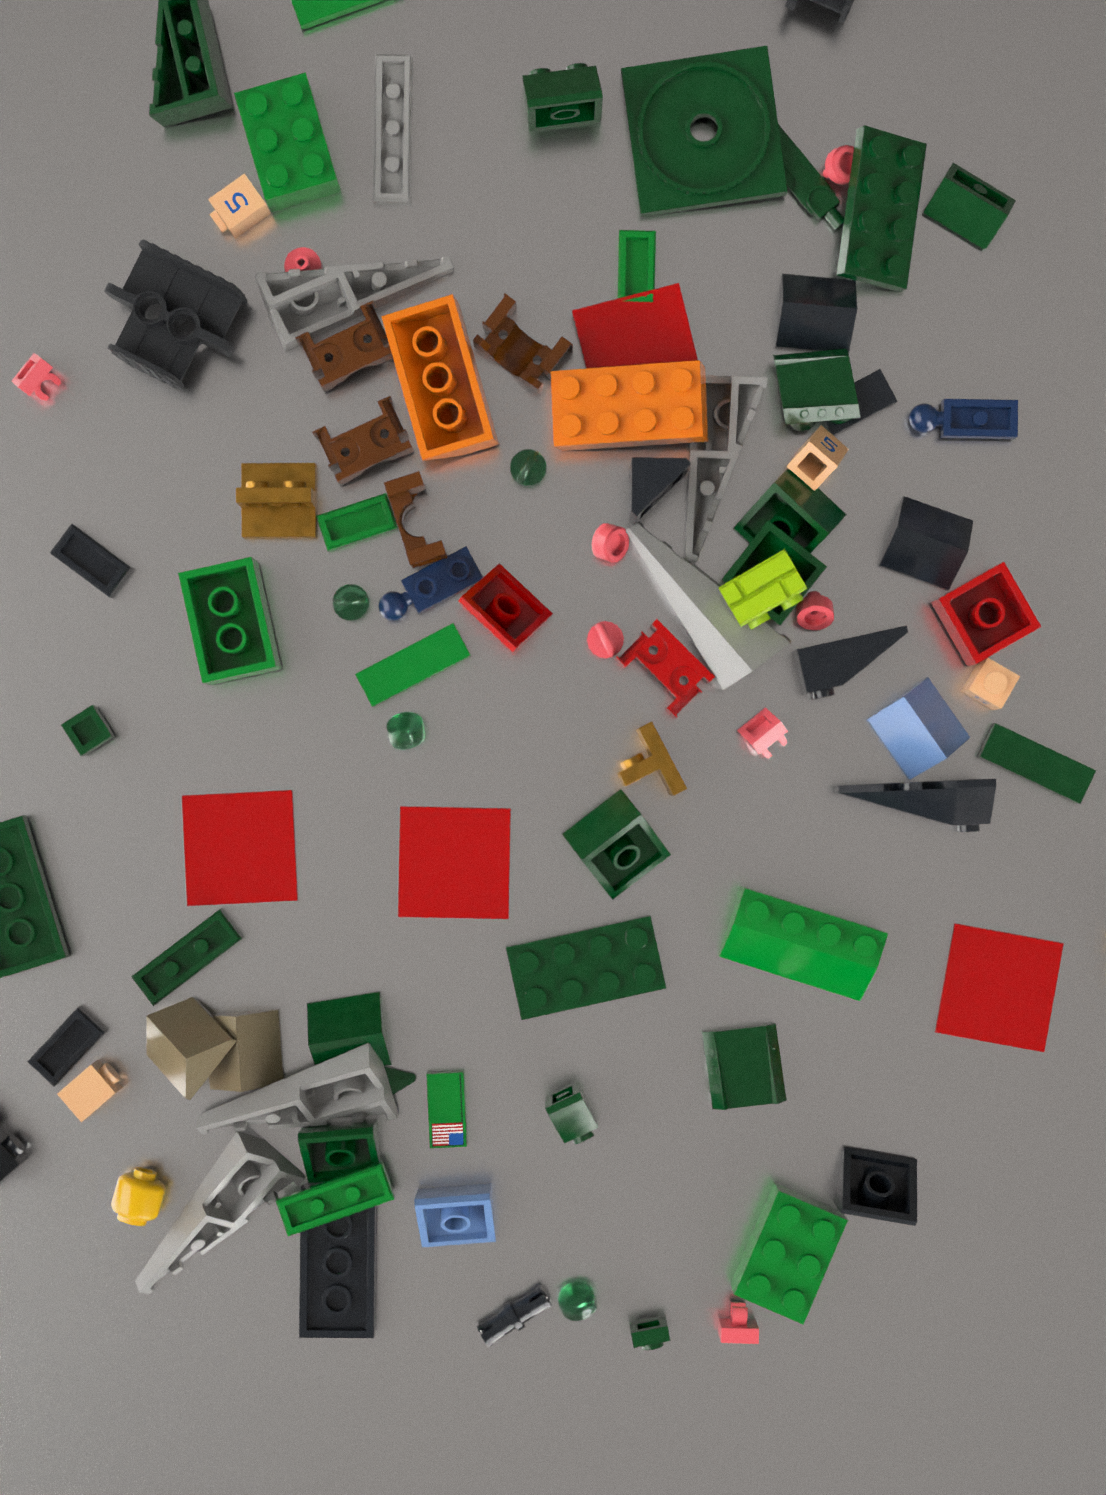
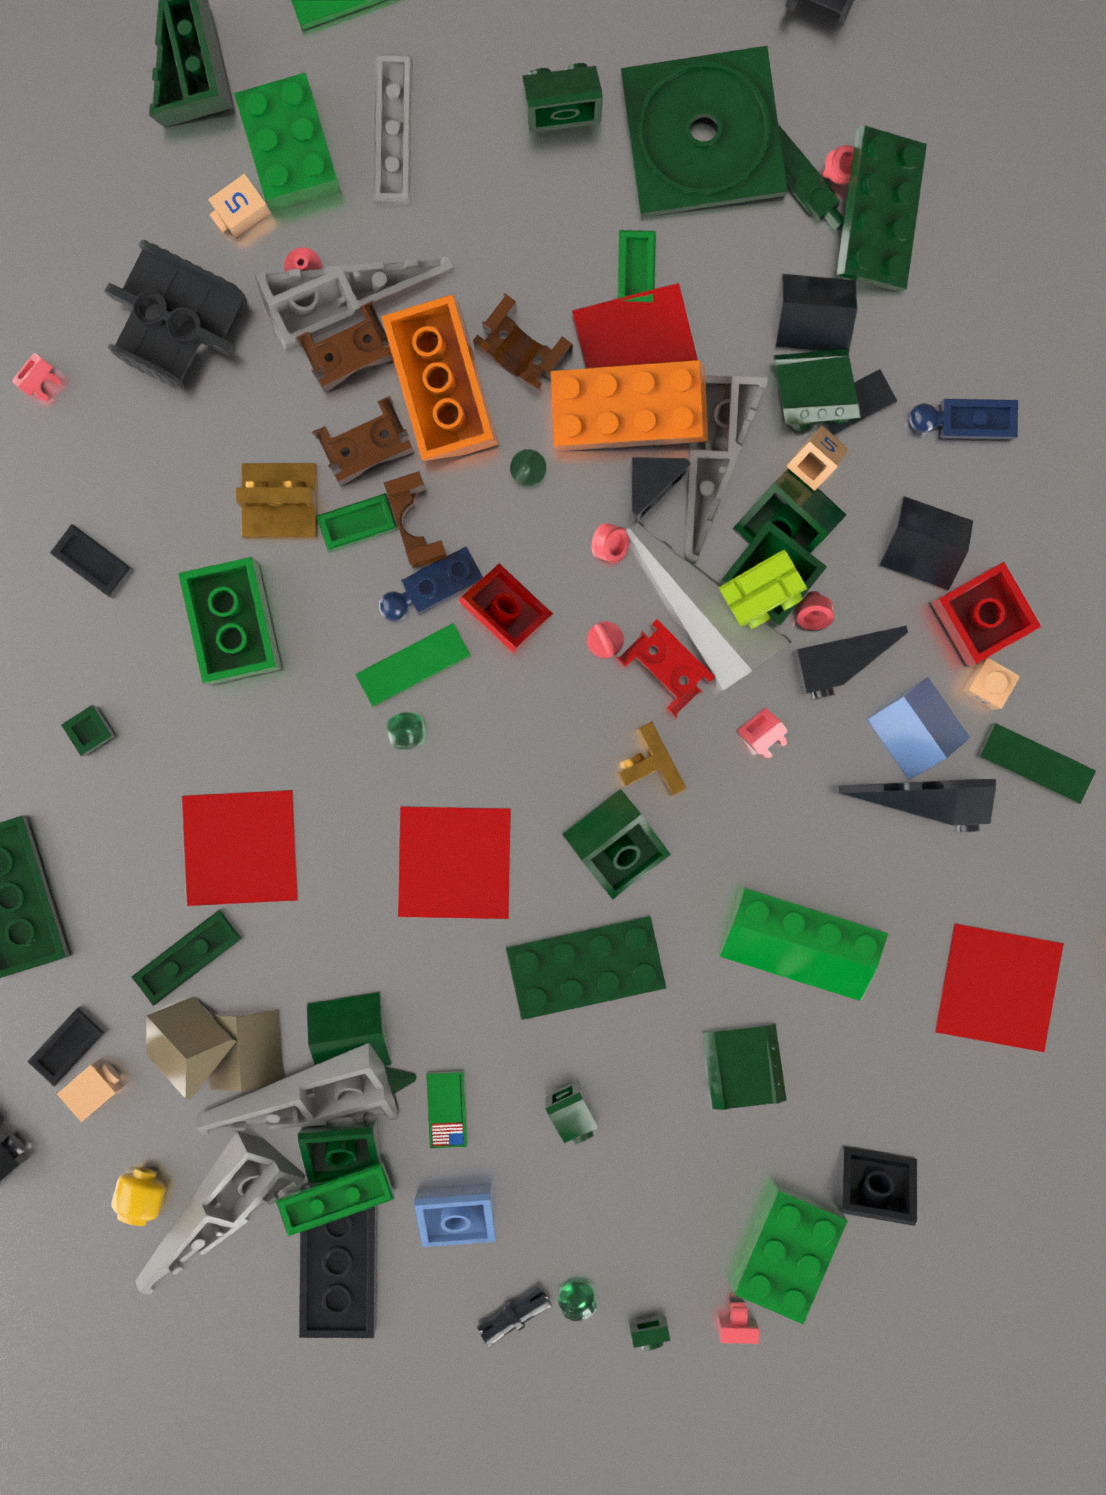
(351, 603): clear green tile -> none
(969, 206): dark green panel -> none

